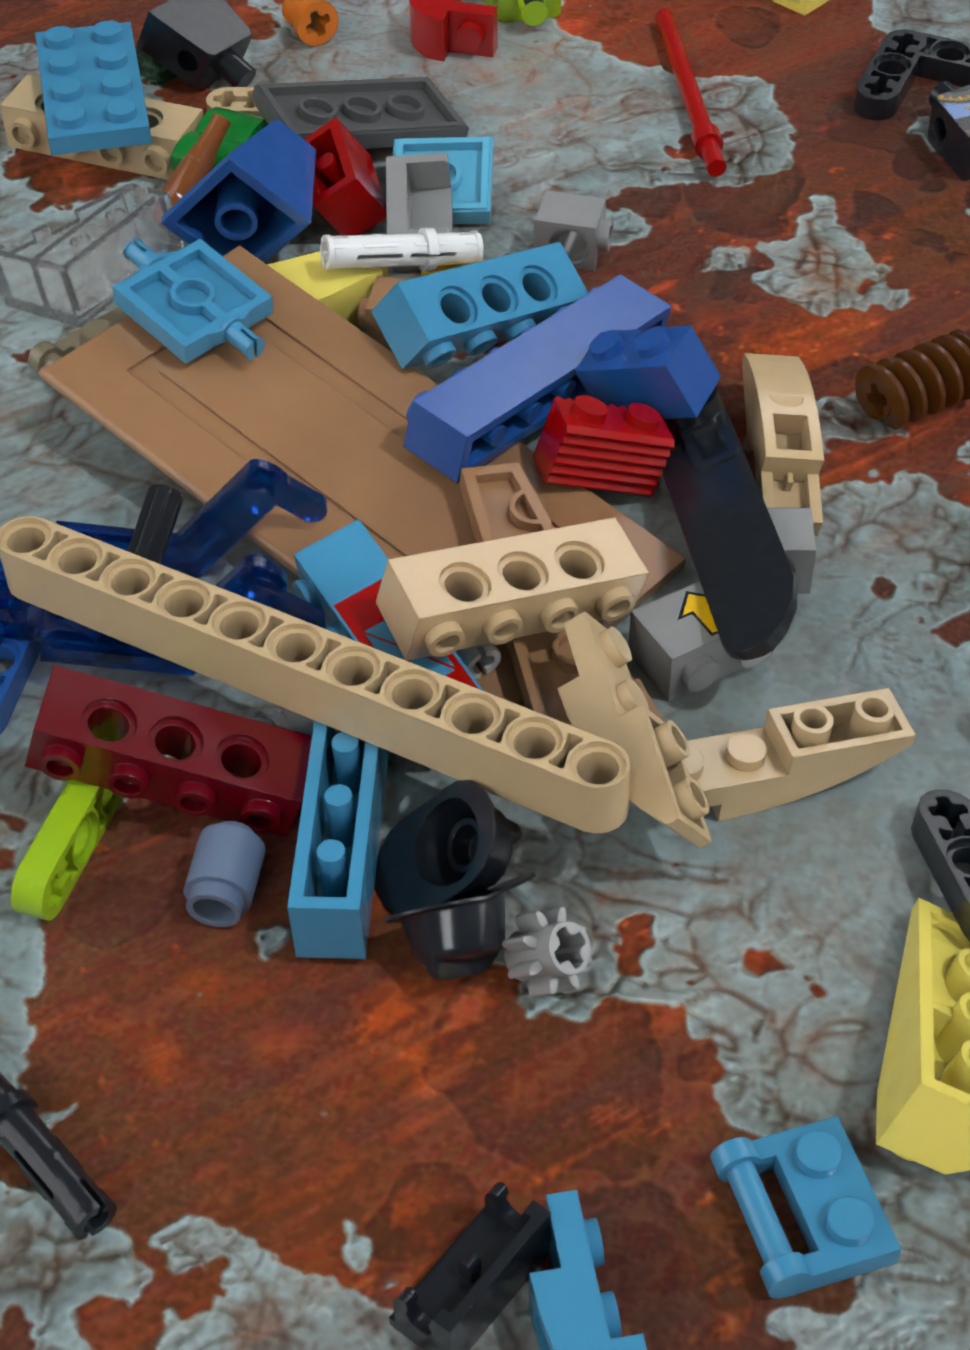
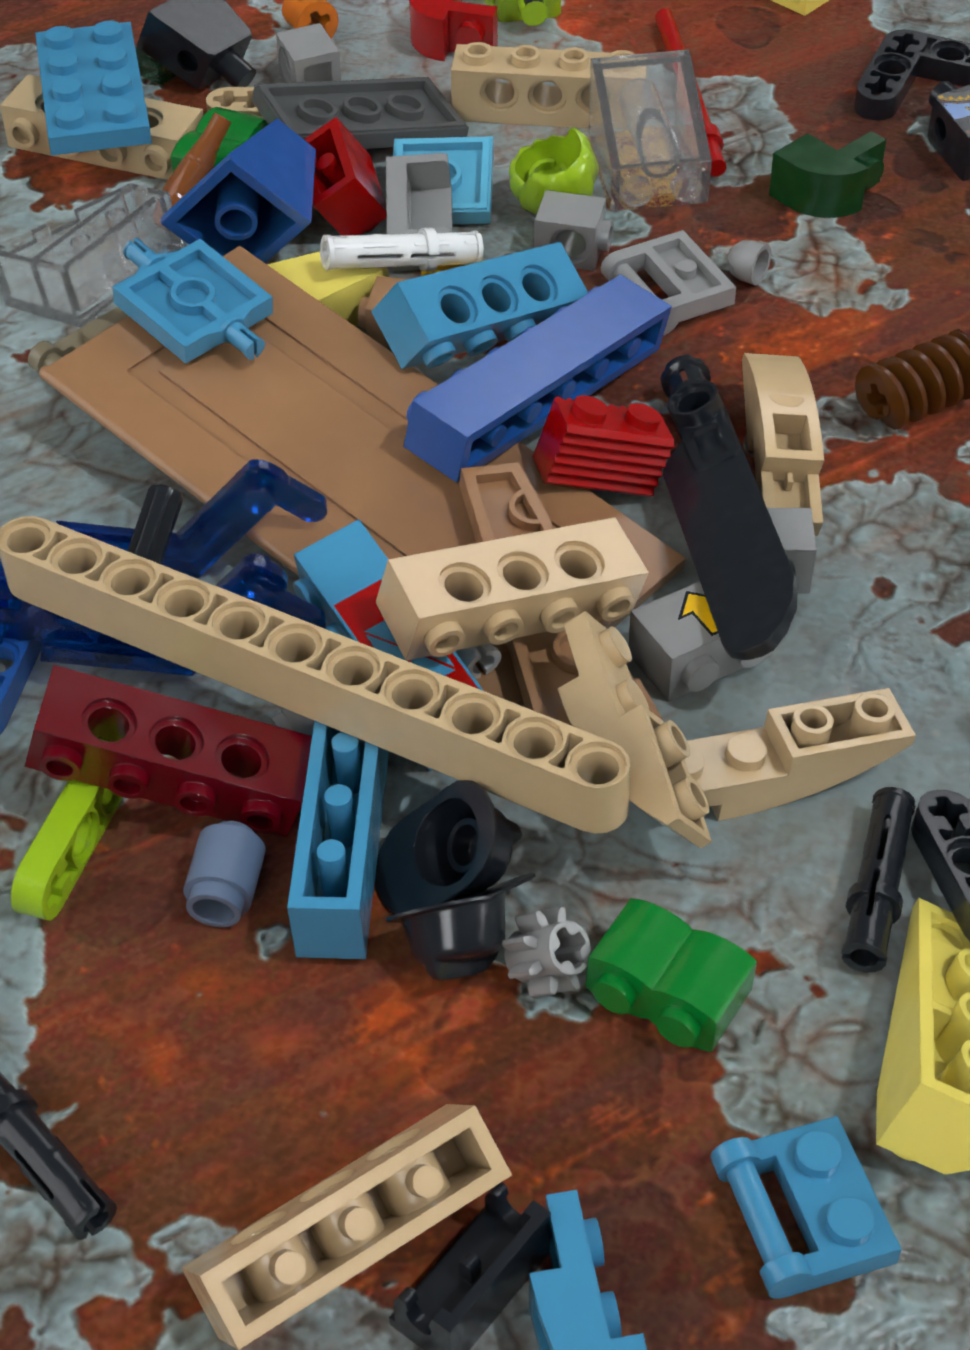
(307, 55): none -> light grey brick
(345, 1223): none -> tan brick
(525, 98): none -> tan brick
(553, 165): none -> lime hair
(648, 130): none -> clear slope
(651, 367): blue piece -> none
(670, 974): none -> green brick
(680, 270): none -> light grey plate
(749, 261): none -> light grey hinge
(826, 180): none -> dark green brick
(875, 898): none -> black pin

